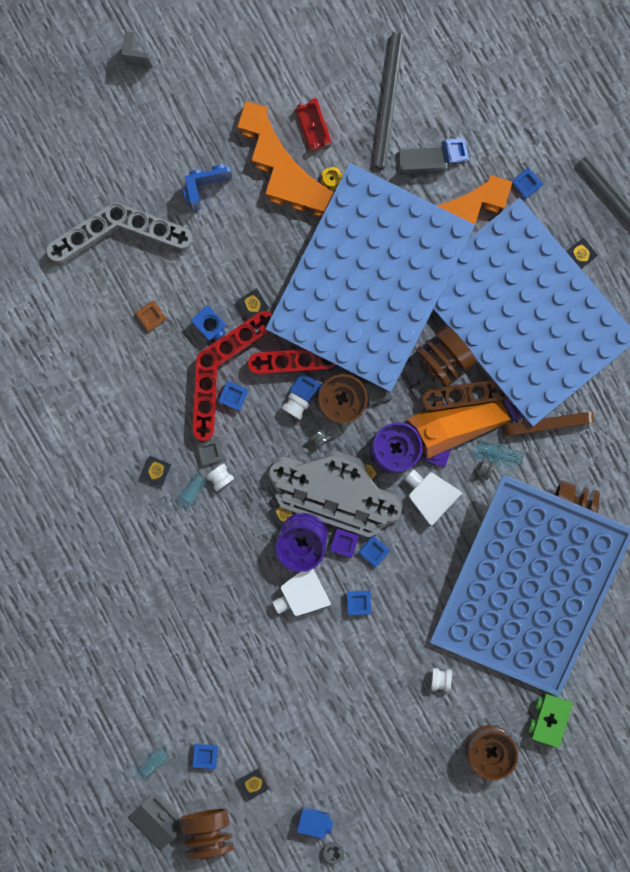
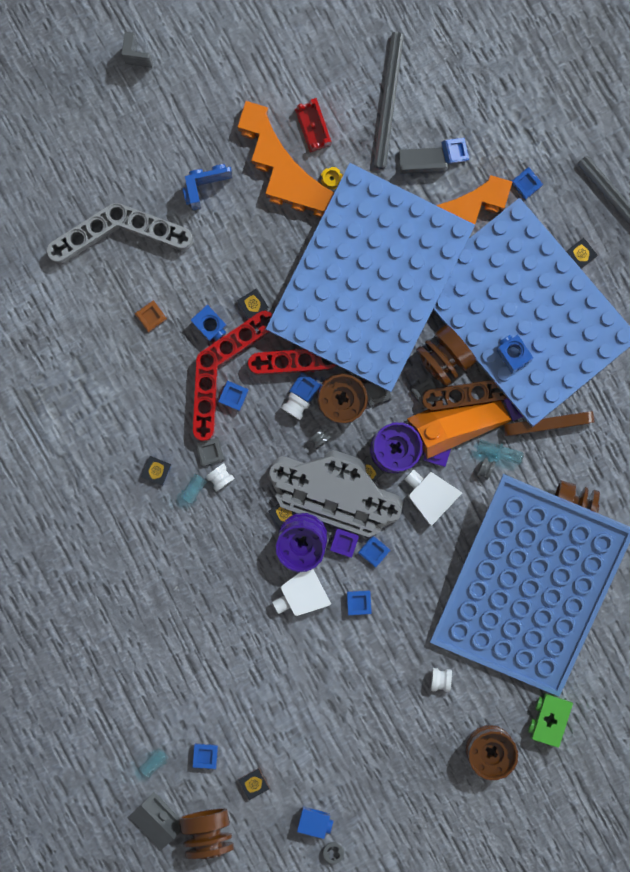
(514, 364): none -> blue brick

